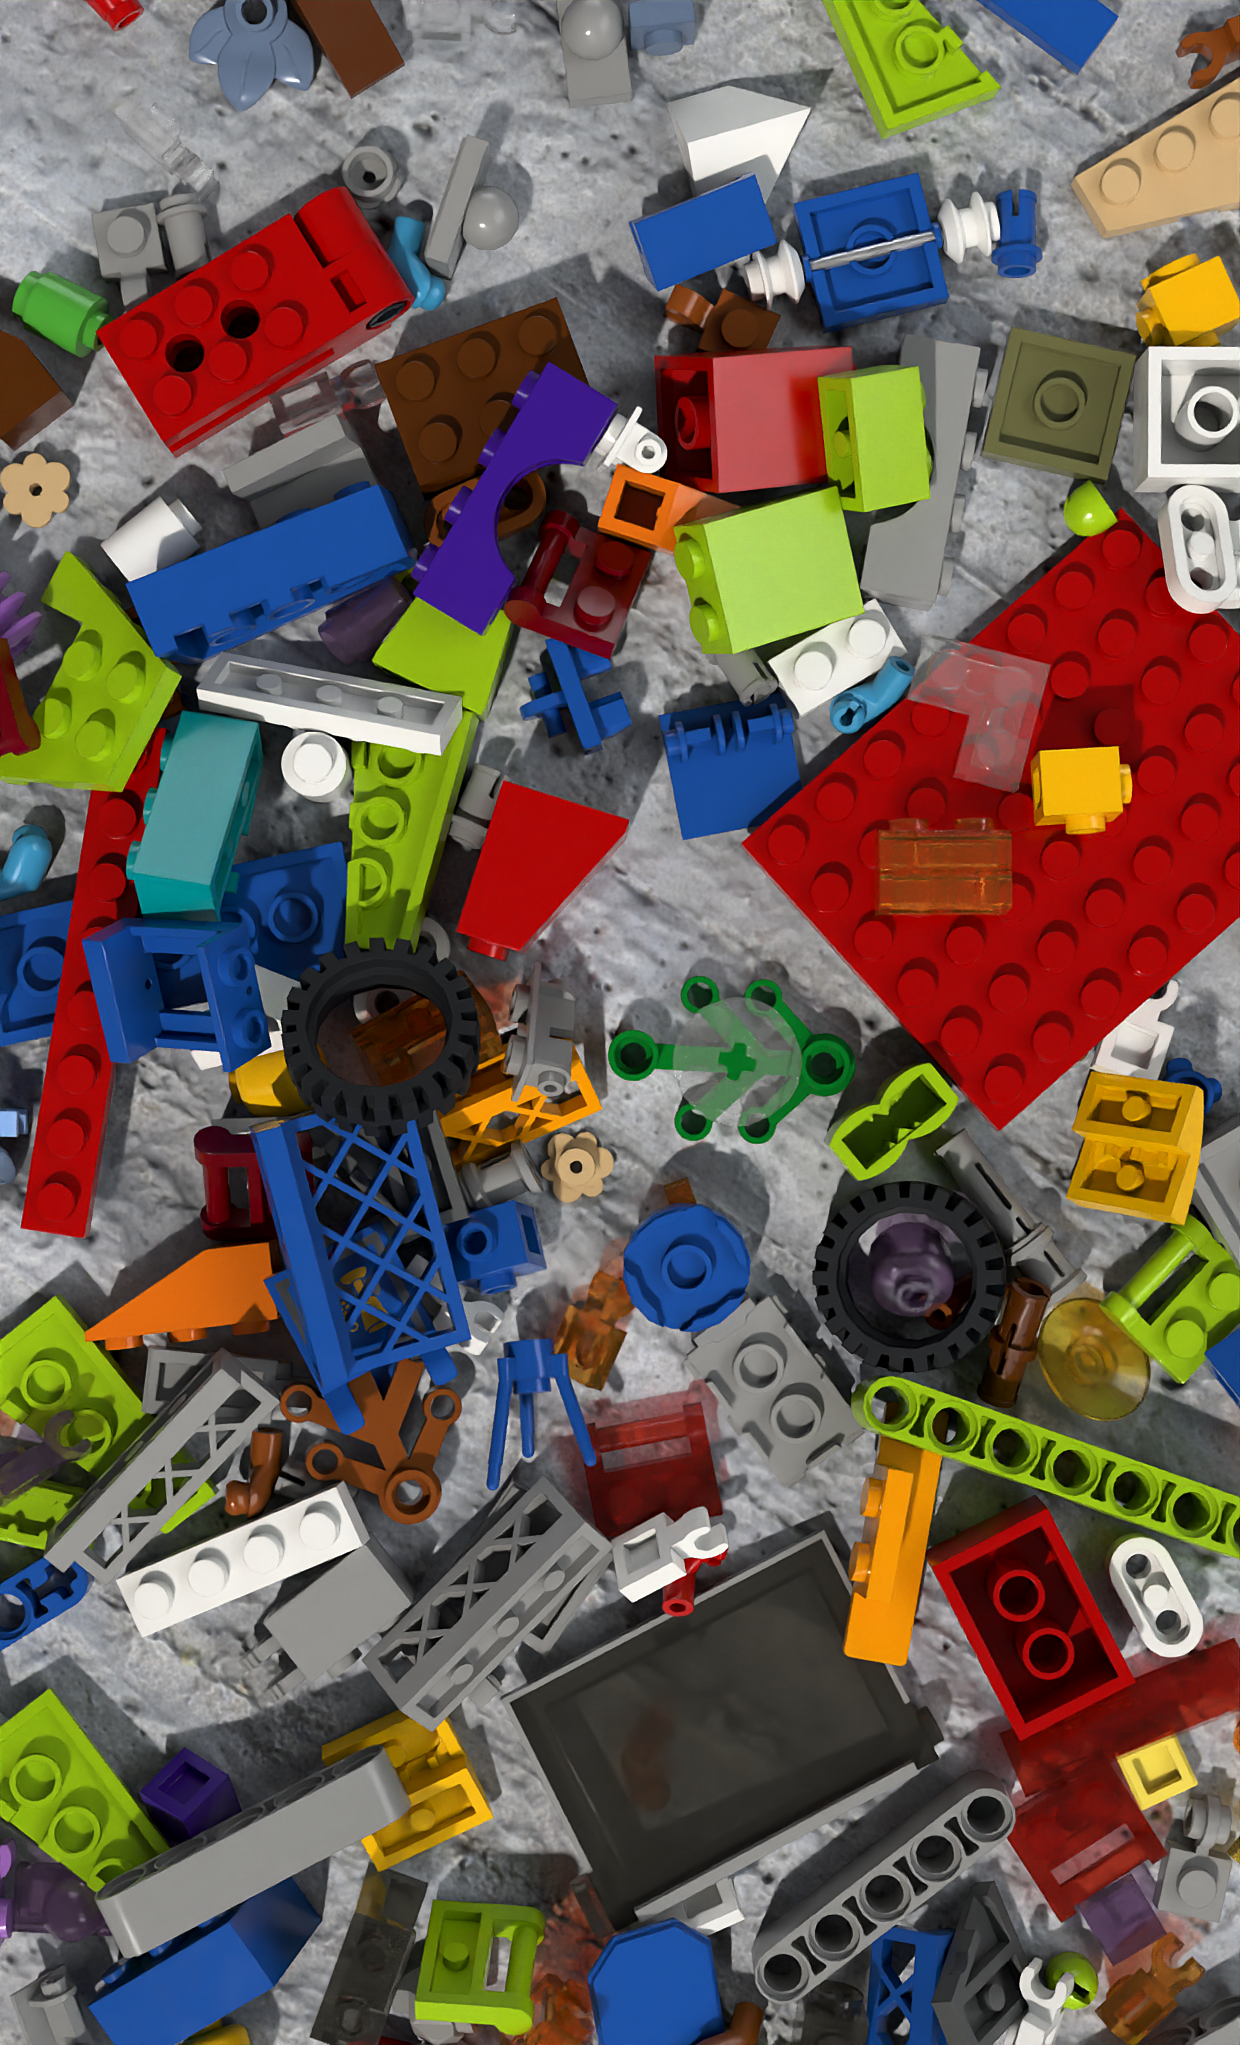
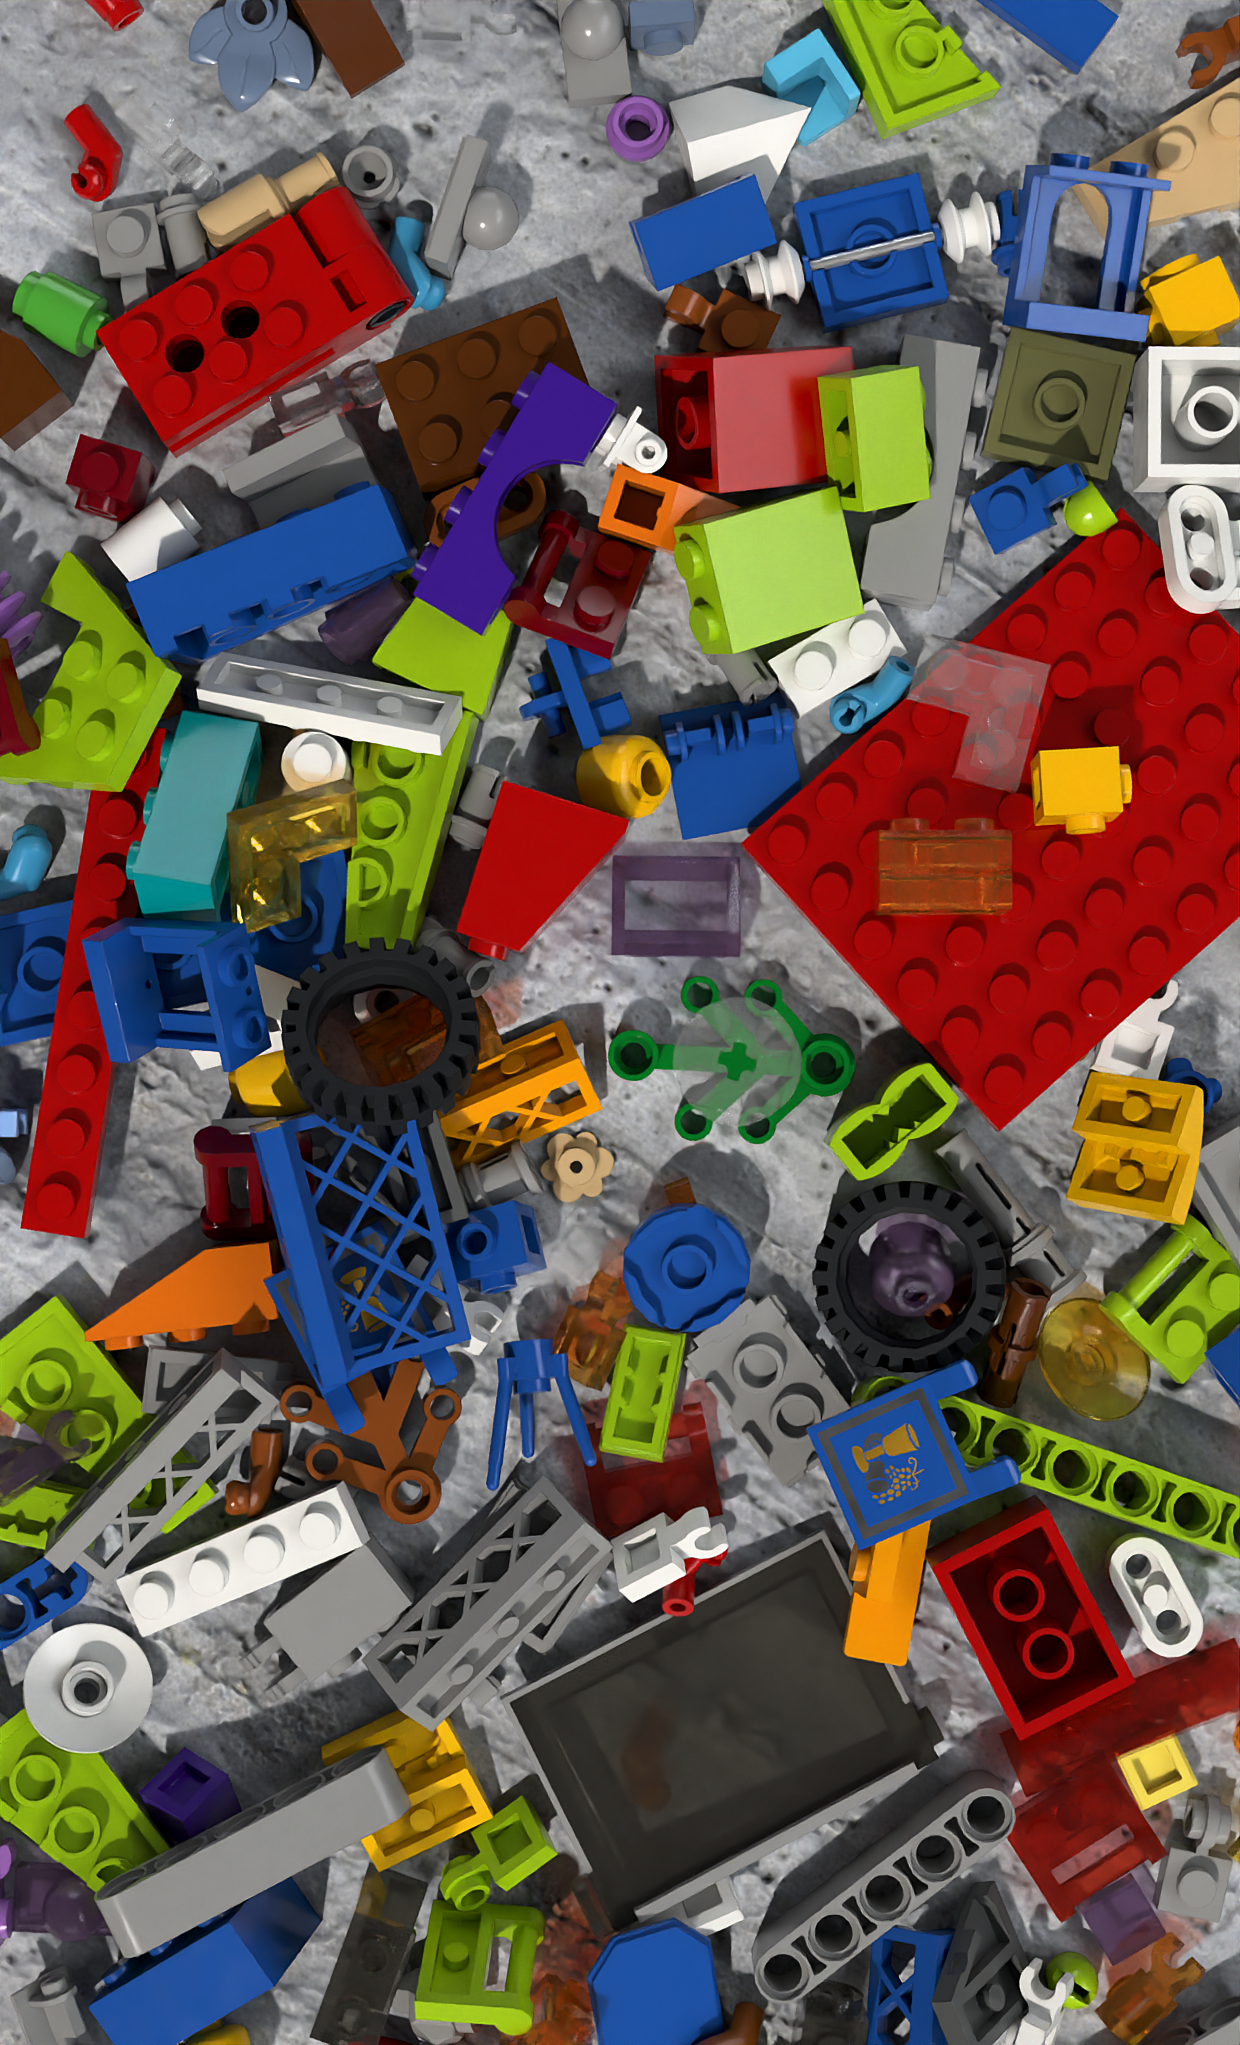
(22, 480): tan plant -> none
(92, 1656): none -> white dish
(101, 155): none -> red arm
(109, 479): none -> dark red brick
(263, 201): none -> tan arm
(273, 840): none -> clear yellow plate
(475, 968): none -> light grey pin
(510, 1850): none -> lime plate
(532, 1055): light grey hinge -> none
(623, 776): none -> yellow head
(632, 110): none -> medium lavender plate
(643, 1393): none -> lime plate
(676, 942): none -> clear purple tile
(815, 78): none -> medium azure panel
(898, 1460): none -> blue flag
(1019, 504): none -> blue plate
(1128, 202): none -> panel

